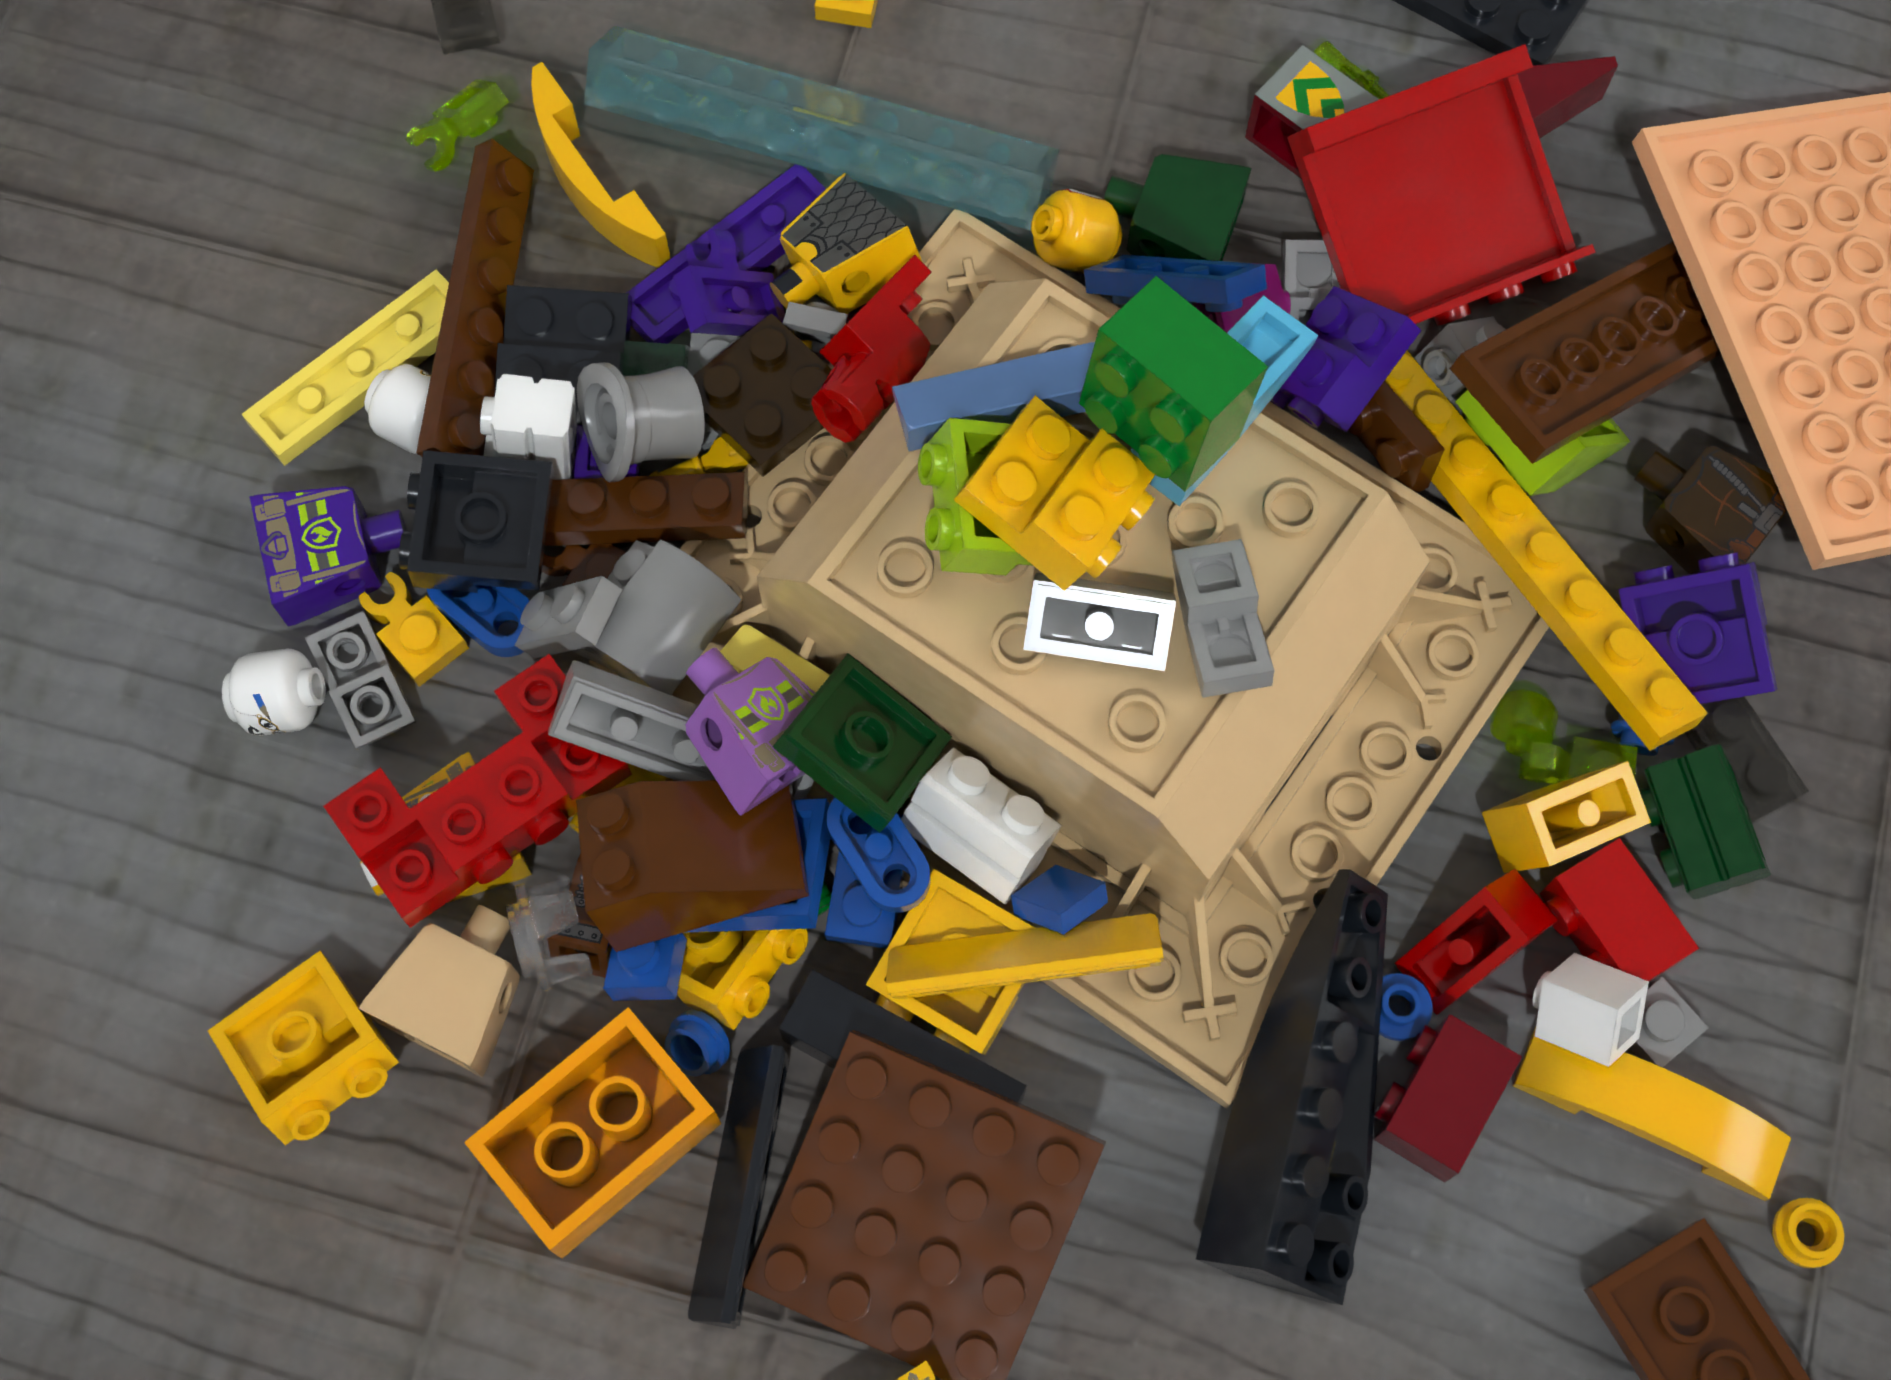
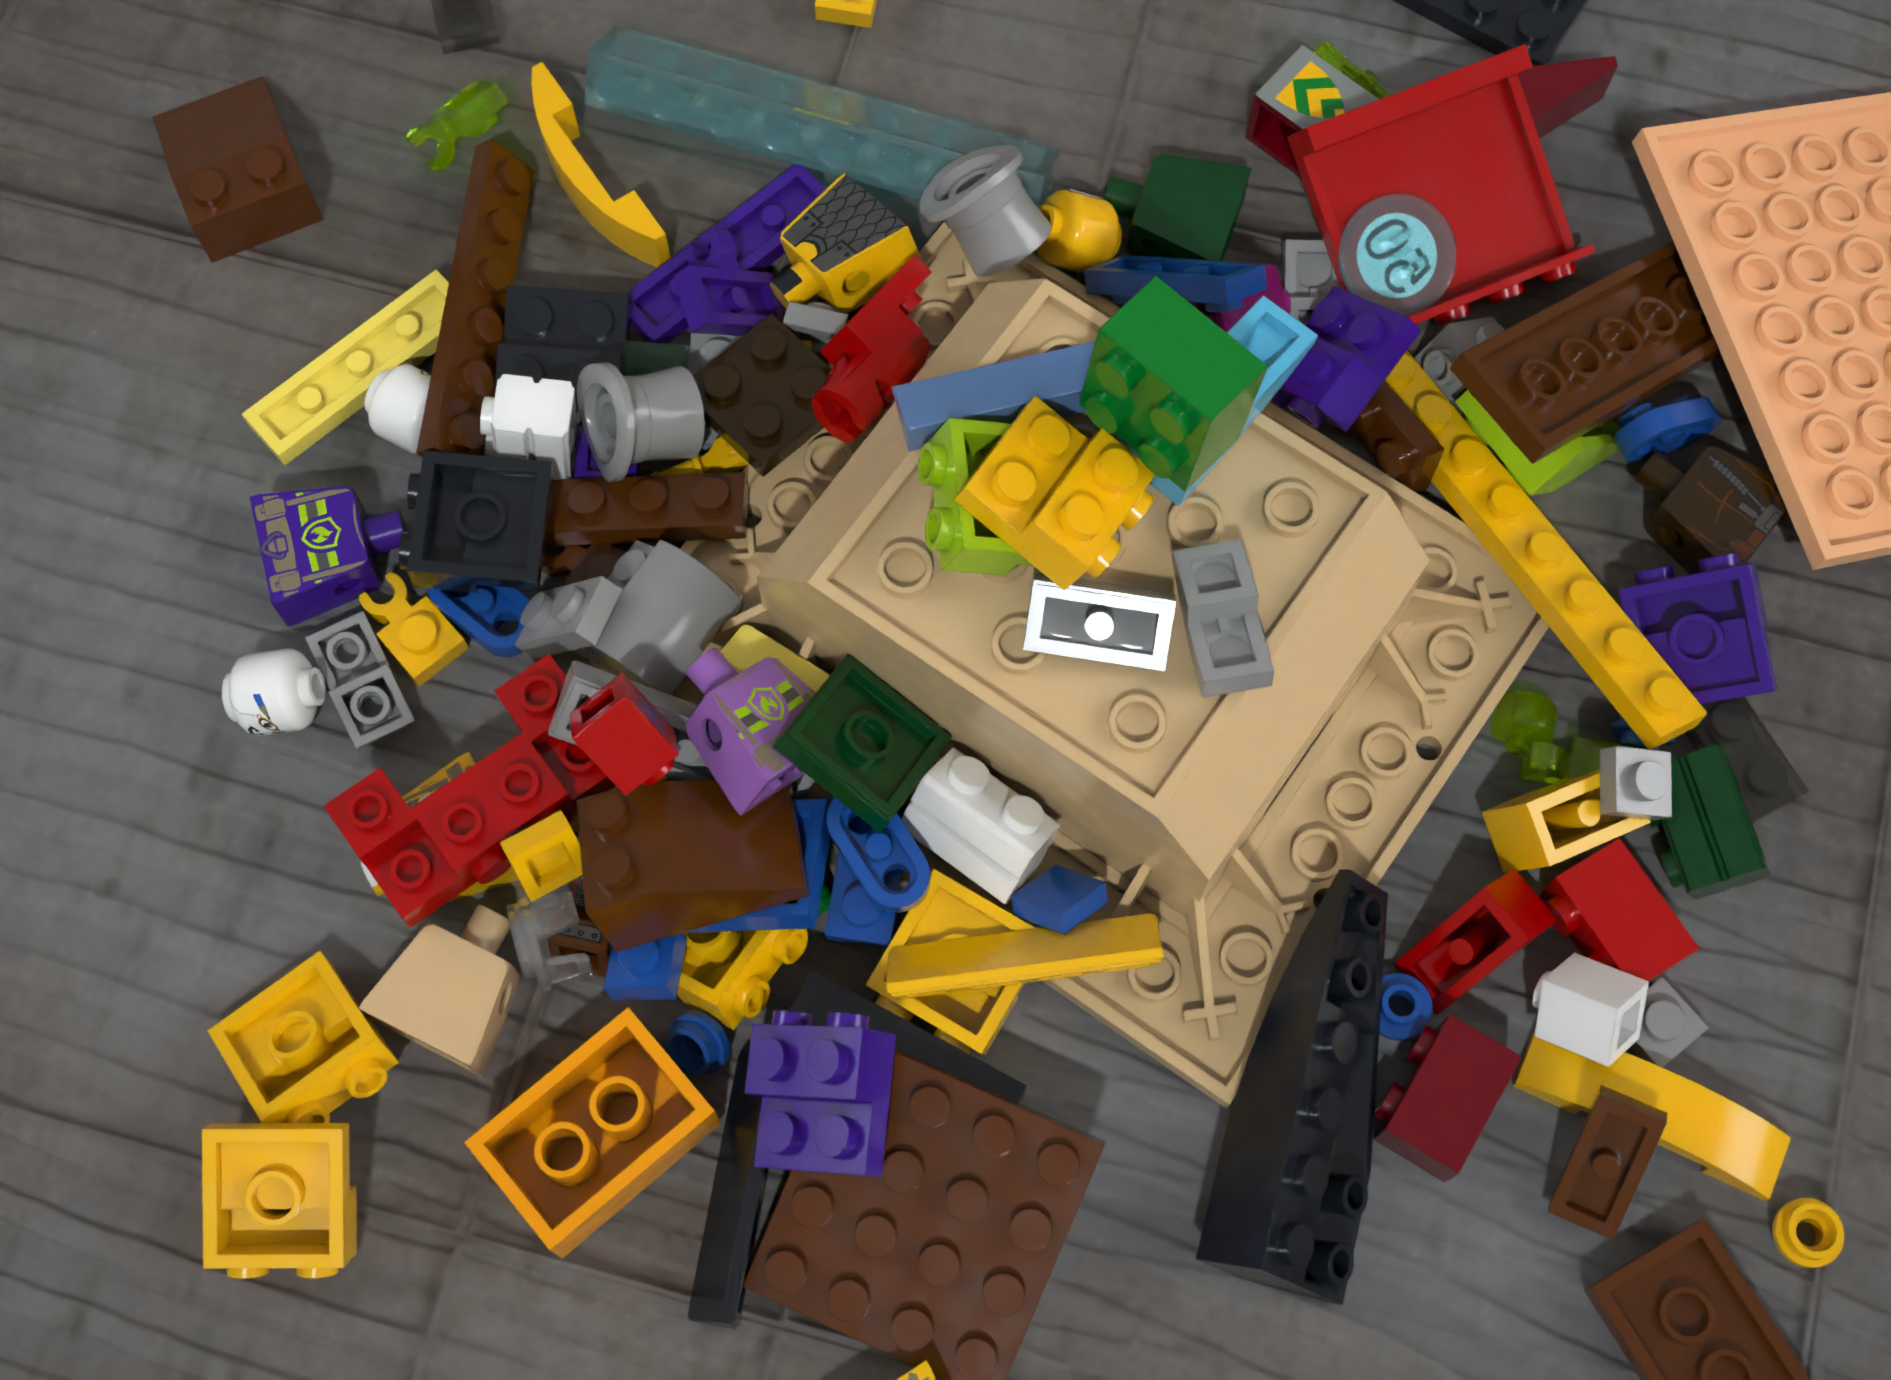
(236, 169): none -> reddish brown slope
(277, 1198): none -> yellow plate
(544, 855): none -> yellow plate
(624, 735): none -> red brick
(821, 1093): none -> dark purple plate
(987, 208): none -> light grey piece
(1398, 253): none -> clear light blue piece
(1607, 1162): none -> reddish brown plate
(1635, 783): none -> light grey plate
(1665, 427): none -> blue plate

